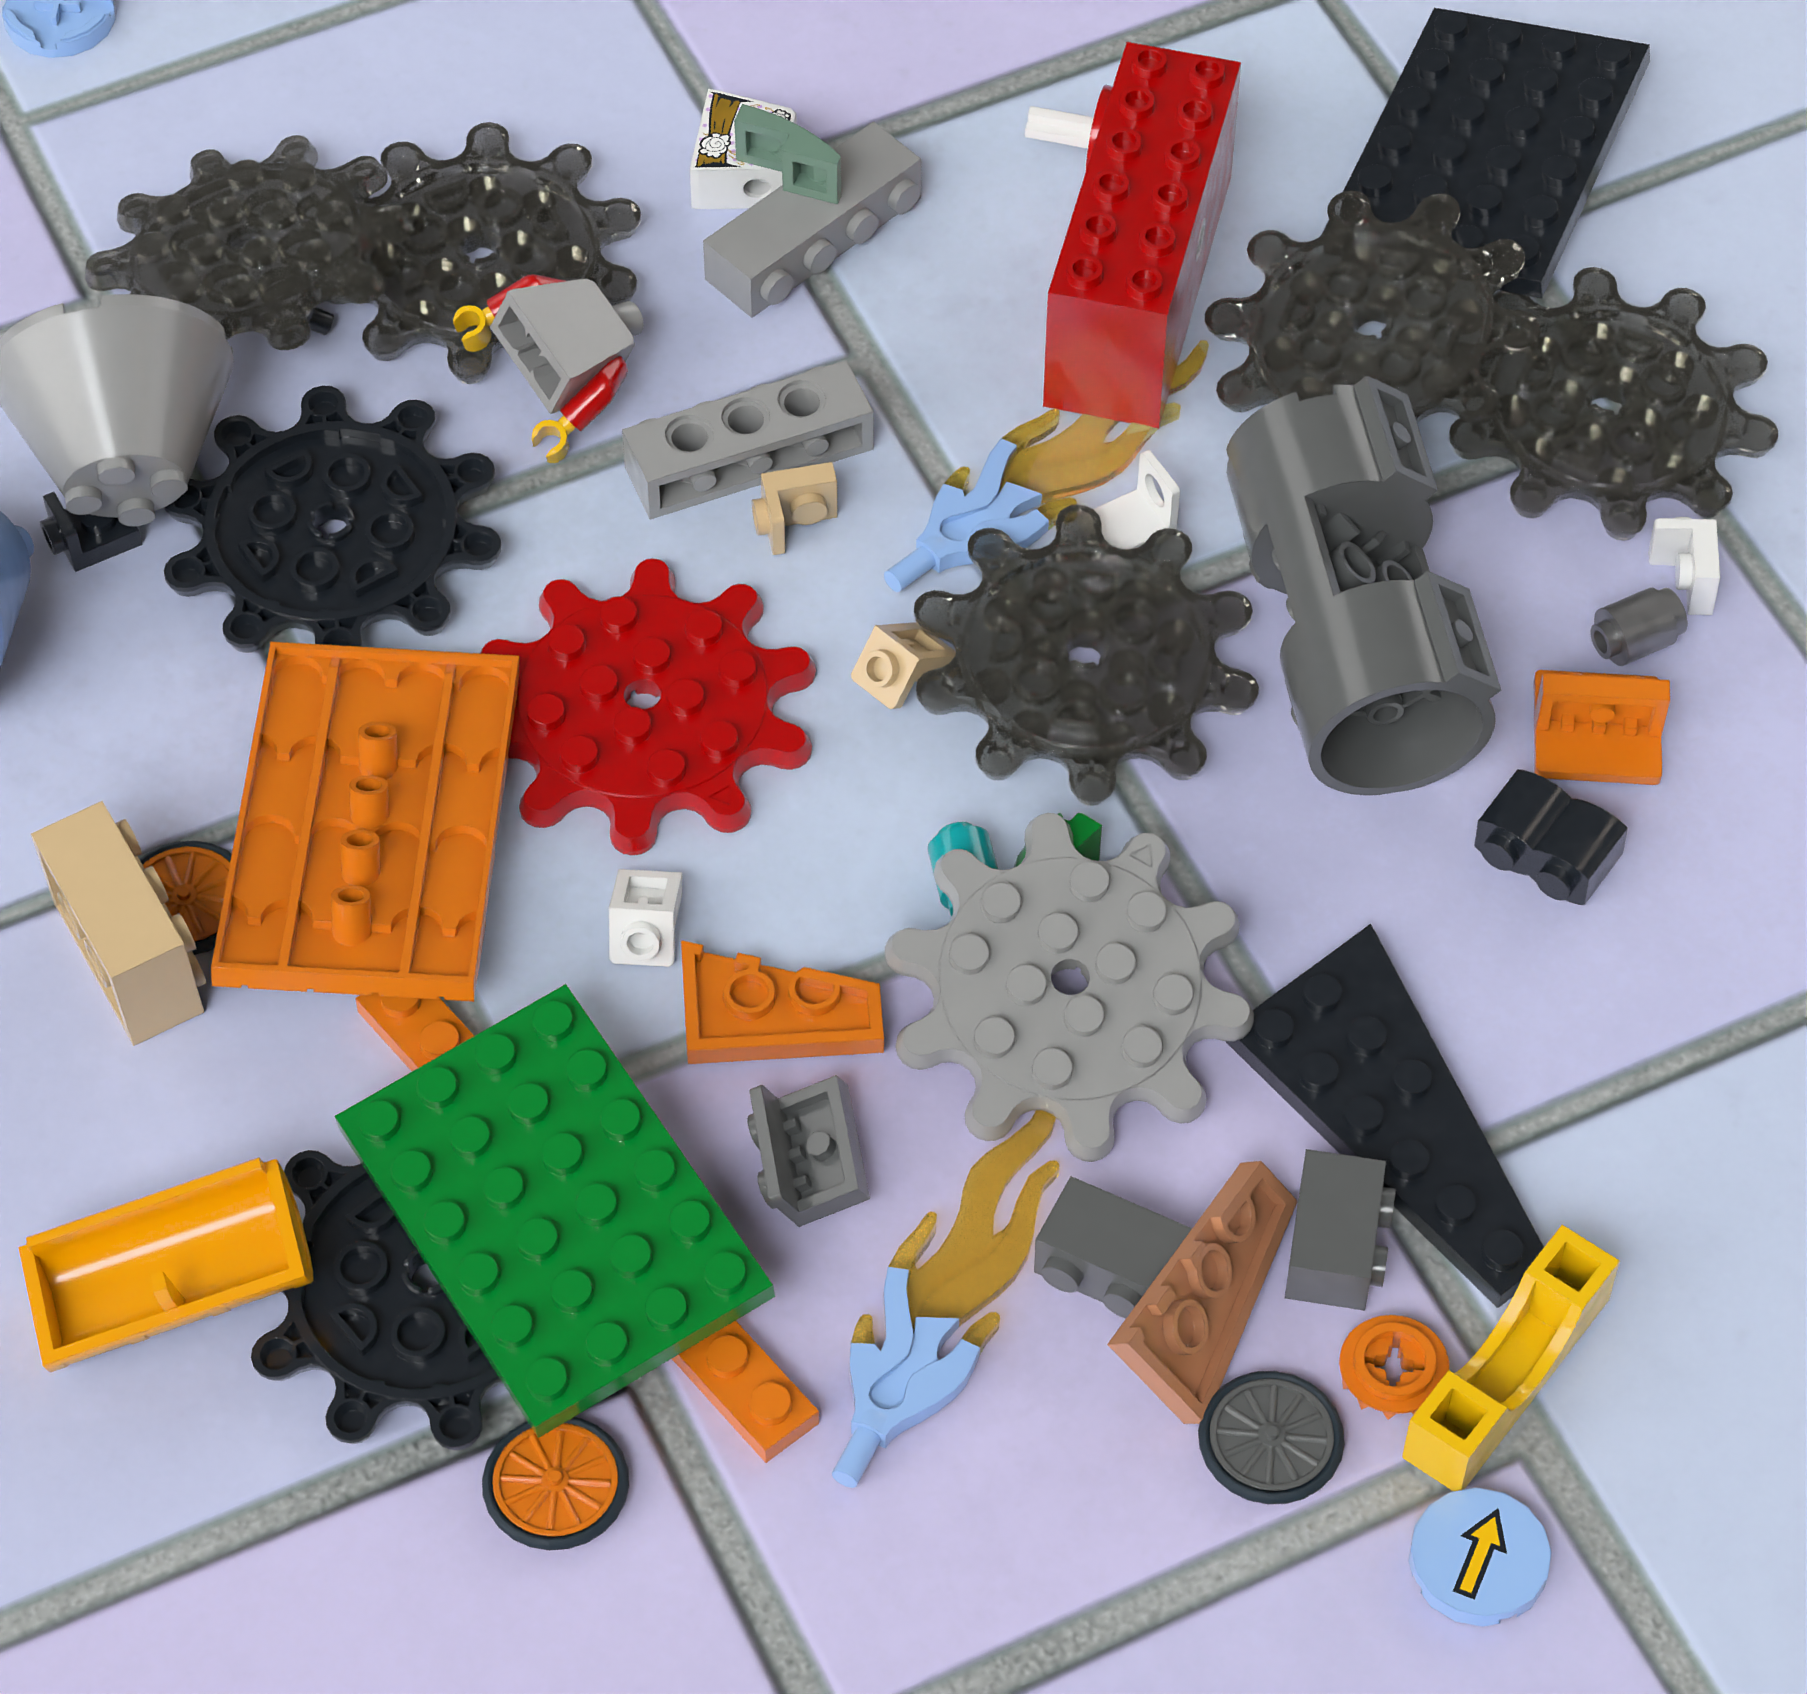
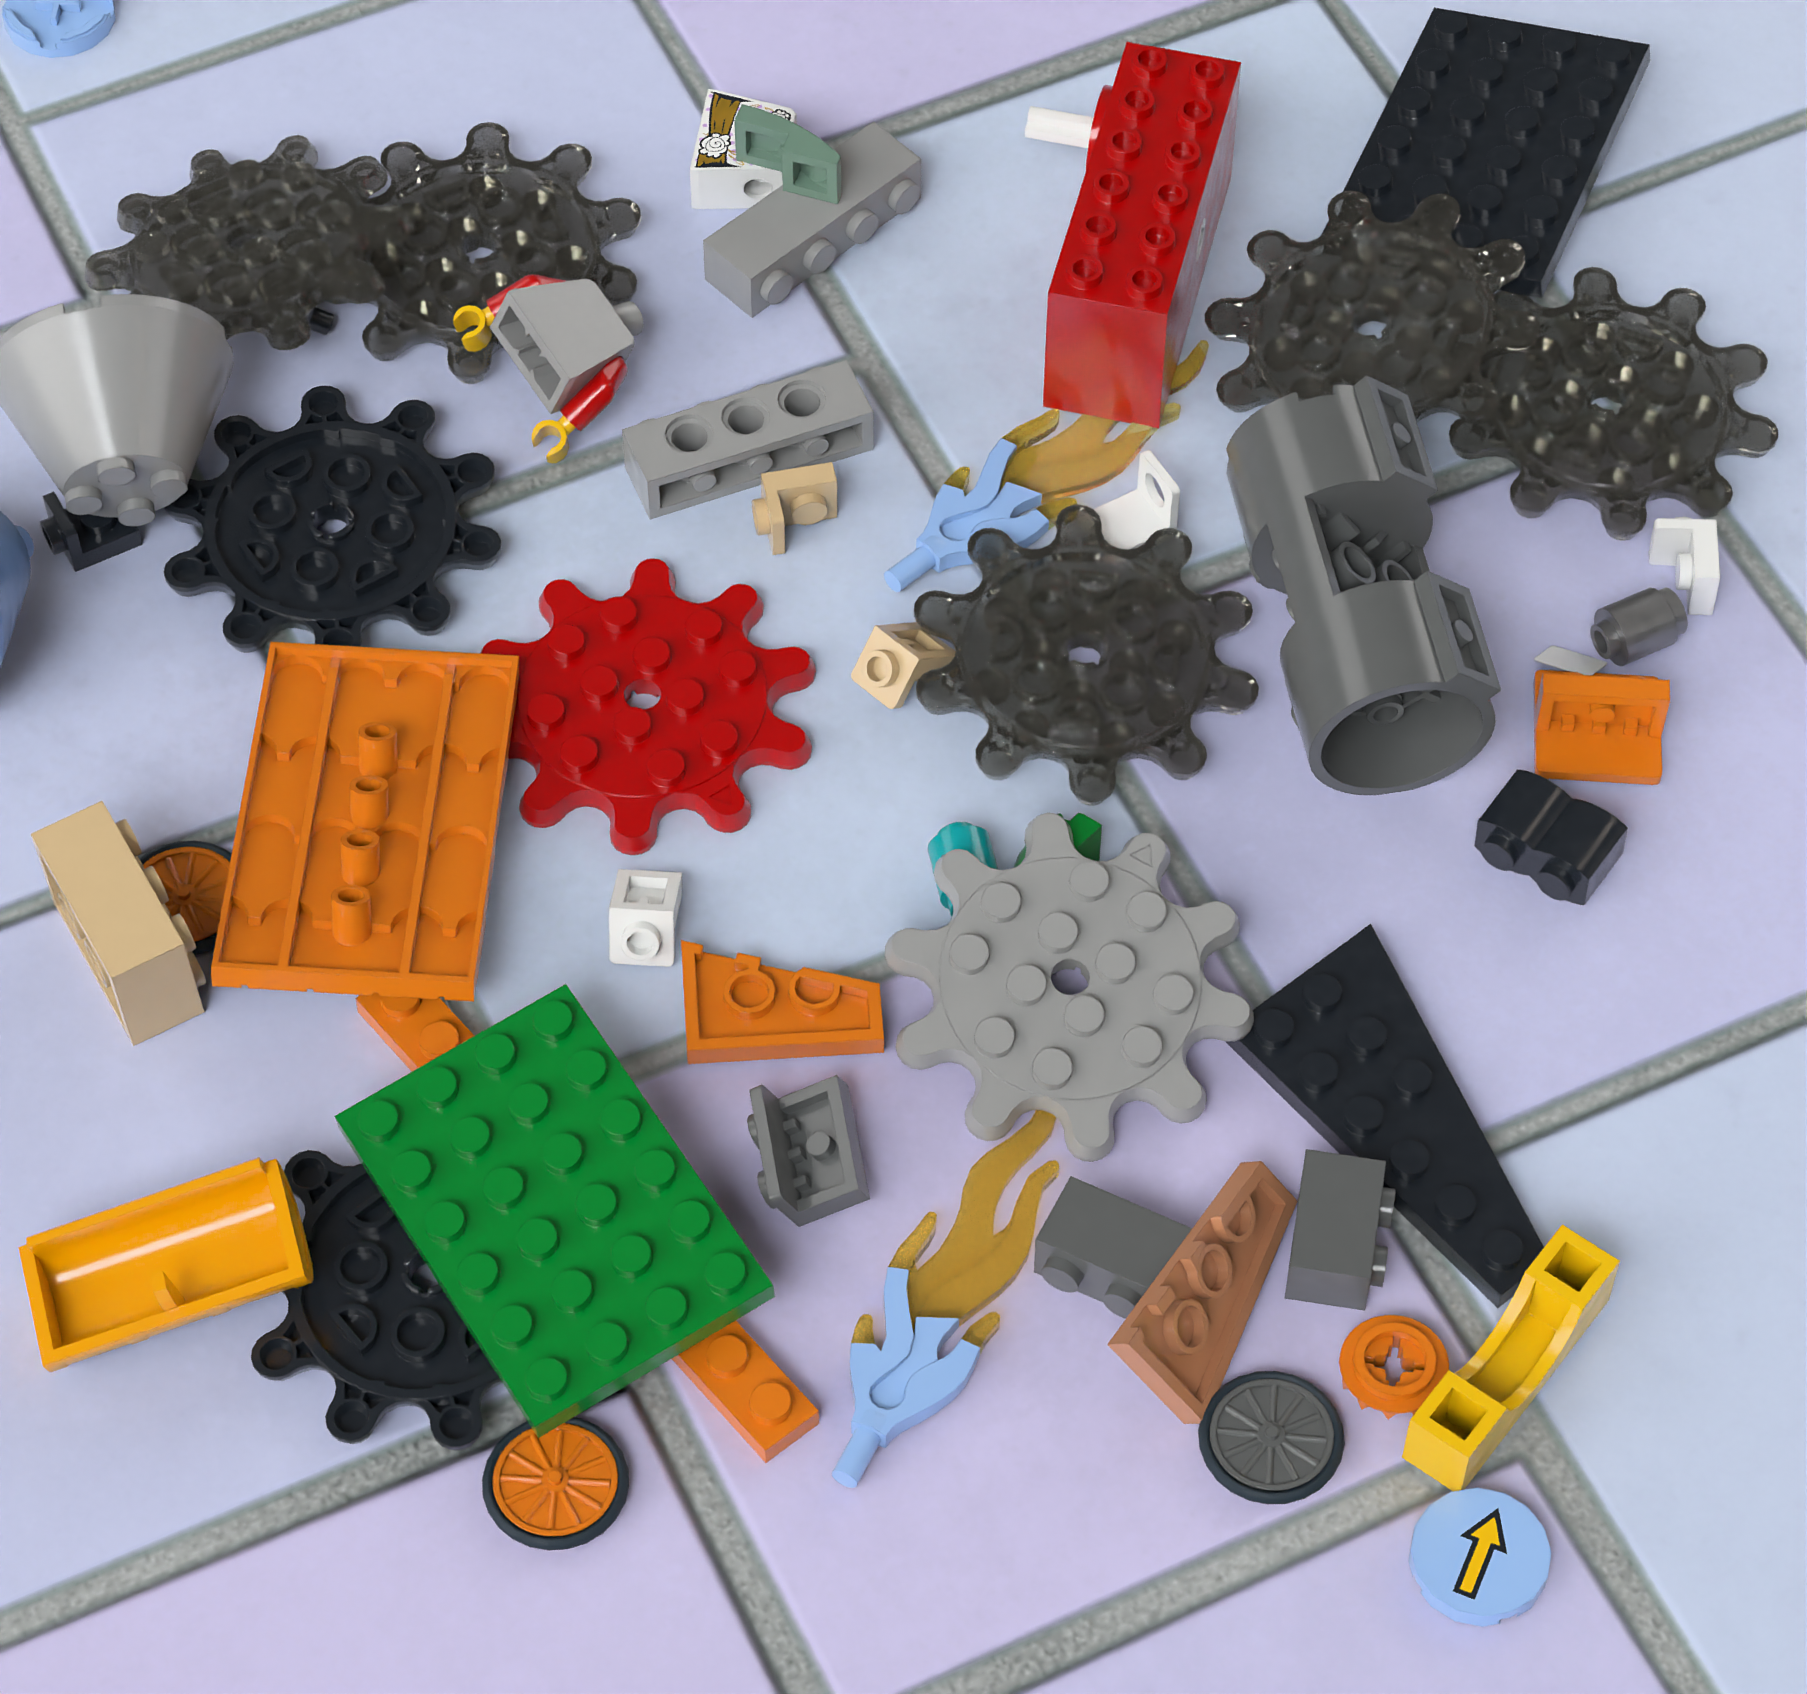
(1570, 661): none -> white sticker

